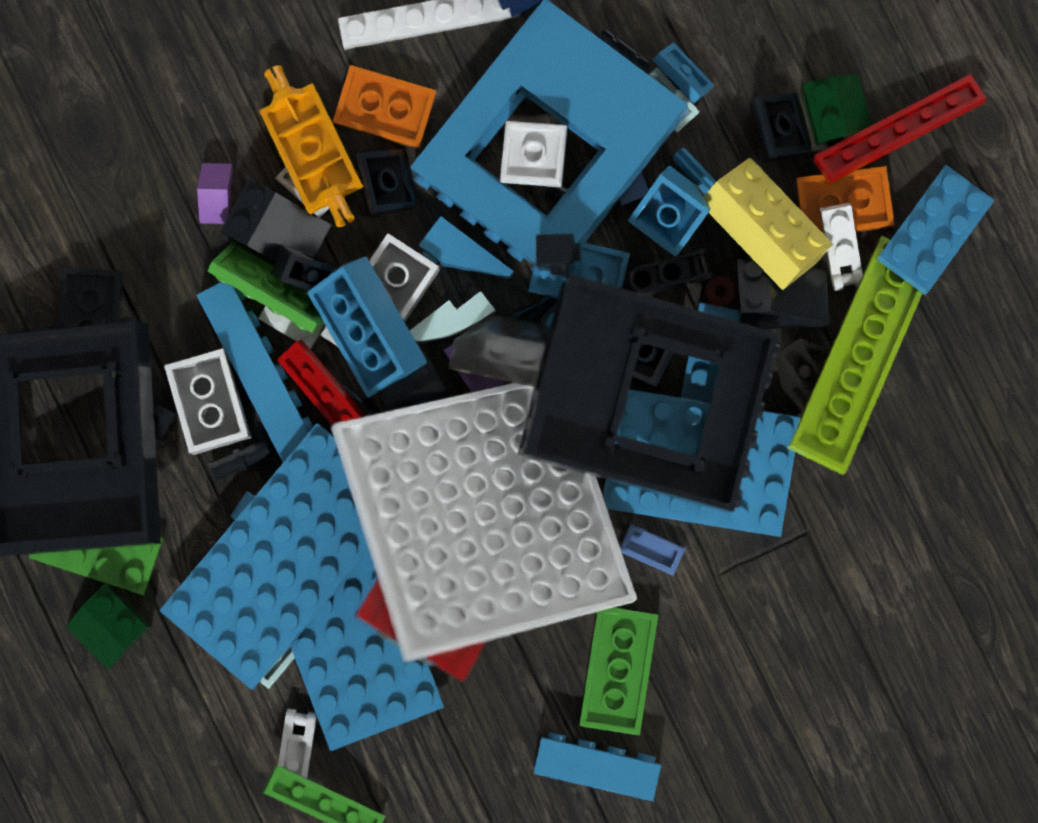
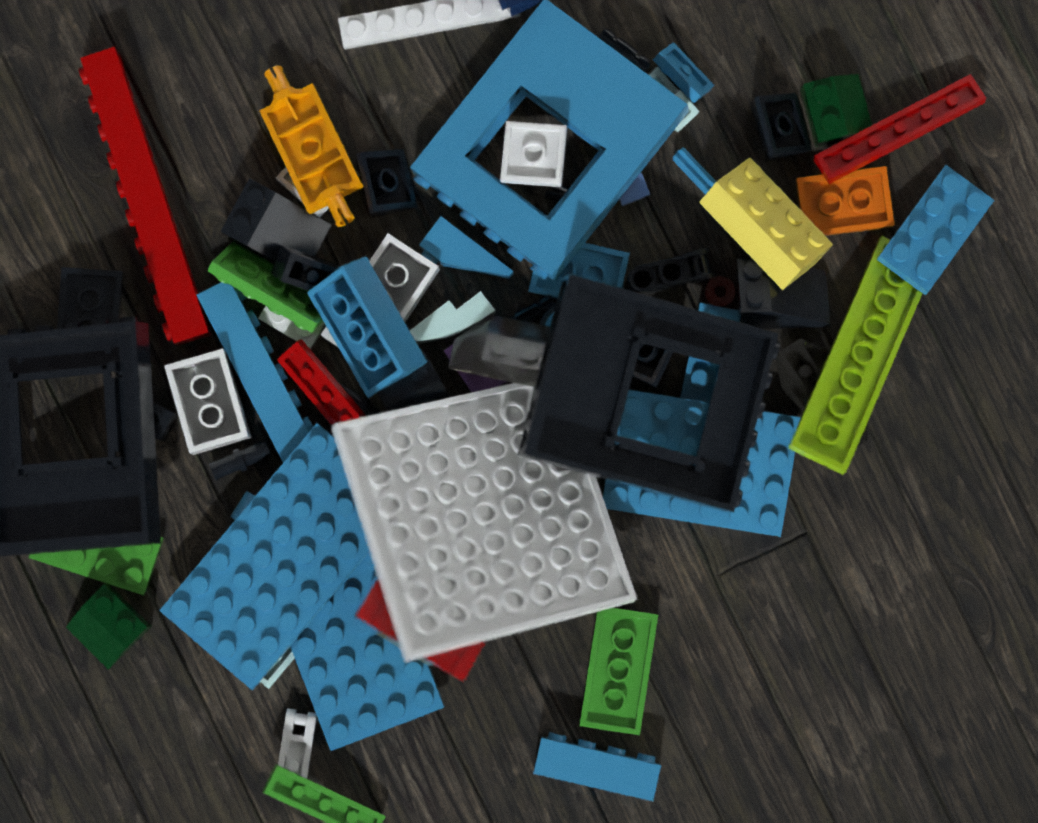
(145, 196): none -> red brick
(214, 193): medium lavender slope -> none
(384, 107): orange plate -> none
(557, 253): black brick -> none
(651, 549): medium blue tile -> none
(670, 211): dark azure slope -> none
(840, 230): white plate -> none

